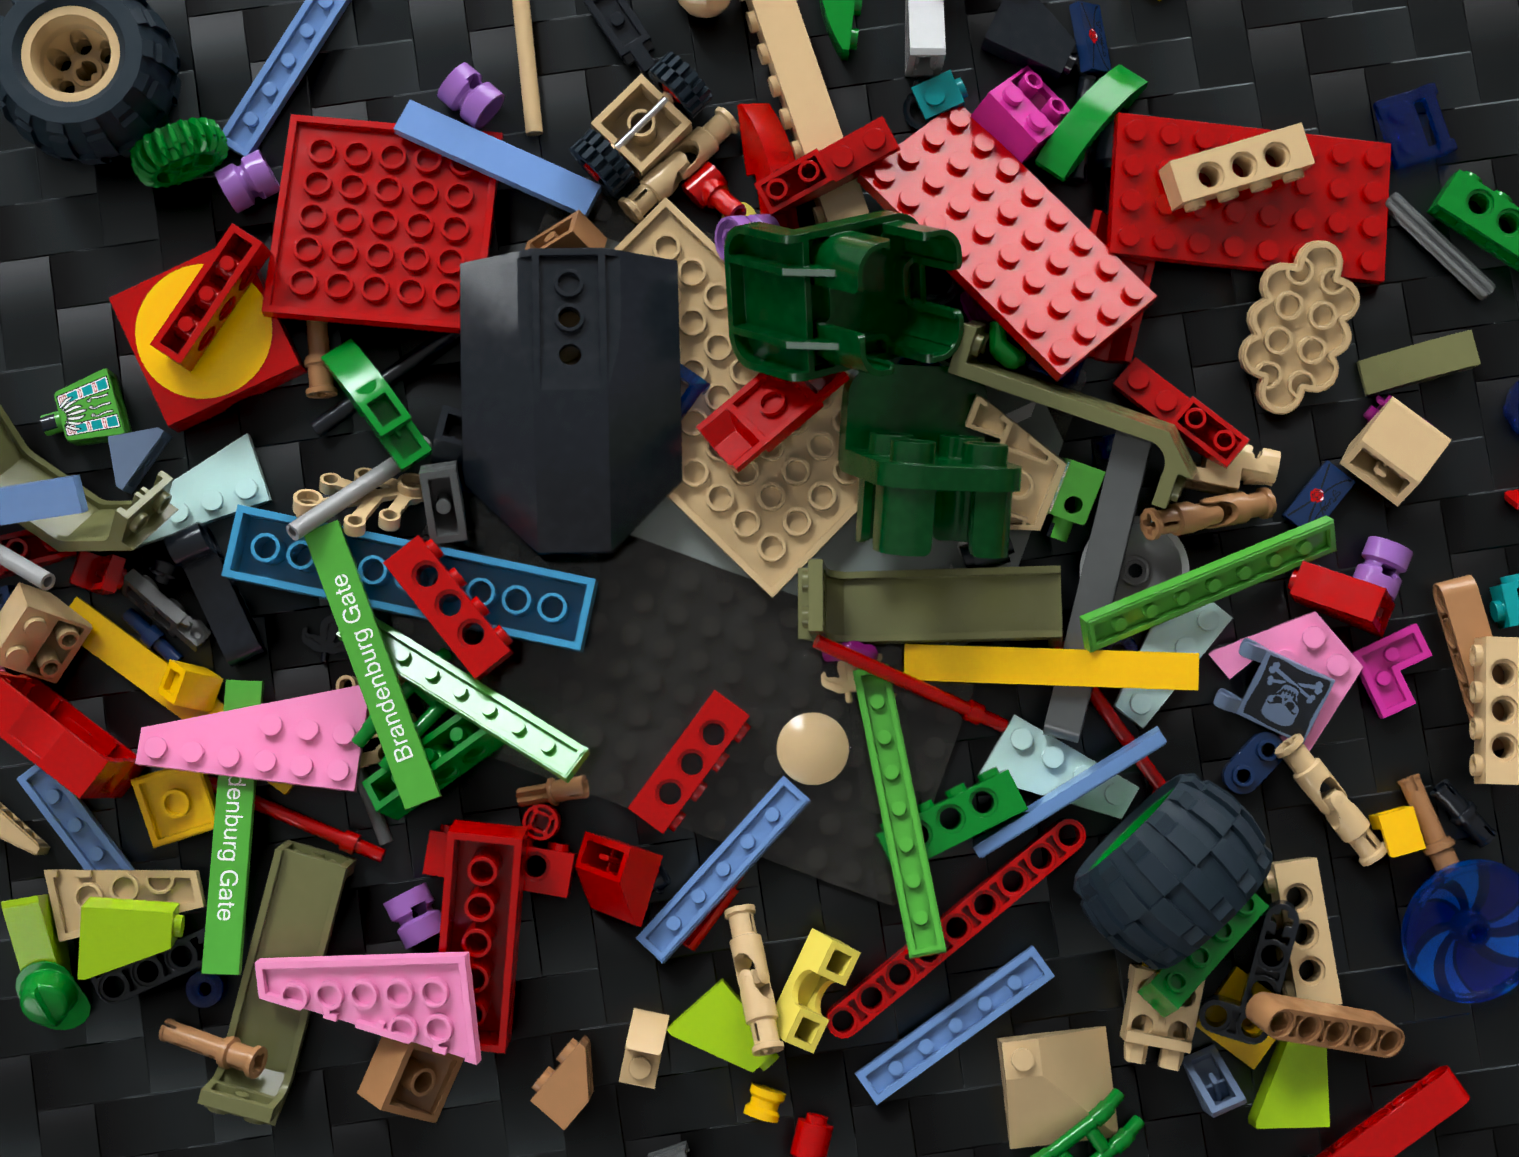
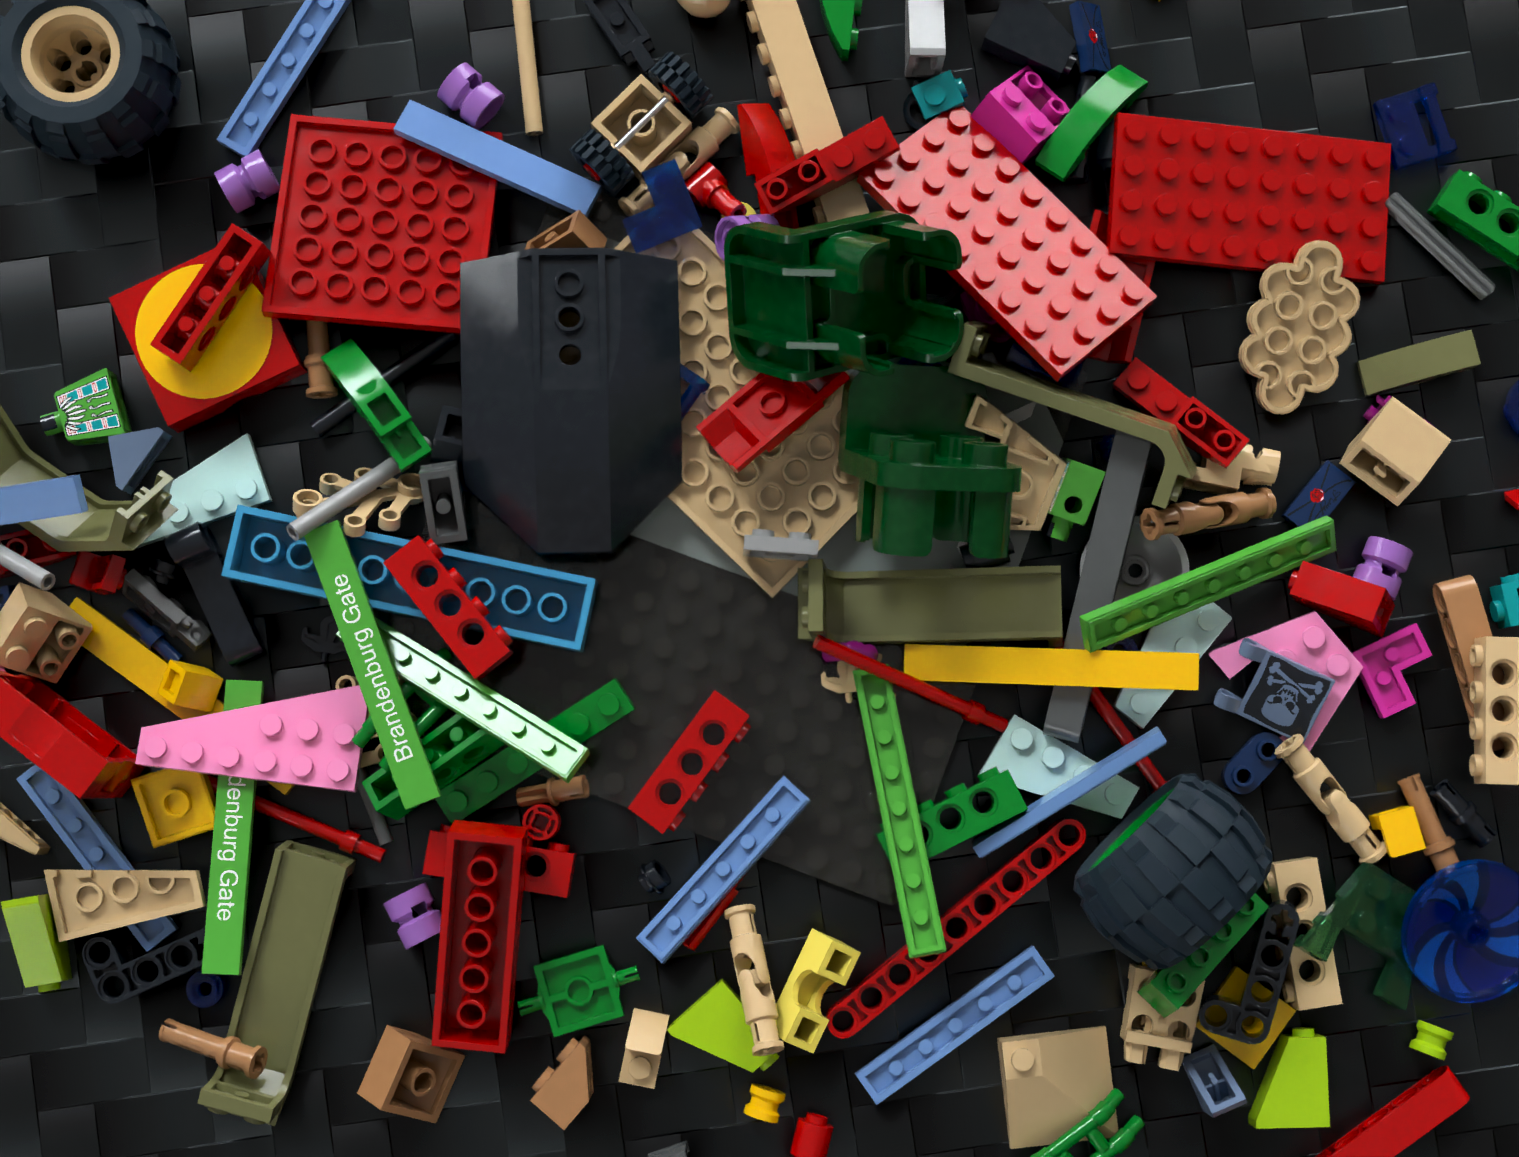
(51, 996): green piece -> none
(124, 932): lime slope -> none
(179, 152): green gear -> none
(391, 995): bright pink wing -> none
(511, 767): none -> green plate
(578, 990): none -> green plate
(617, 876): red slope -> none
(673, 209): none -> clear blue plate
(795, 547): none -> light grey plate
(812, 748): tan dish -> none
(1002, 350): green arm -> none
(1285, 145): tan brick -> none
(1324, 1025): medium nougat beam -> none
(1371, 911): none -> clear green wing
(1431, 1040): none -> lime wheel

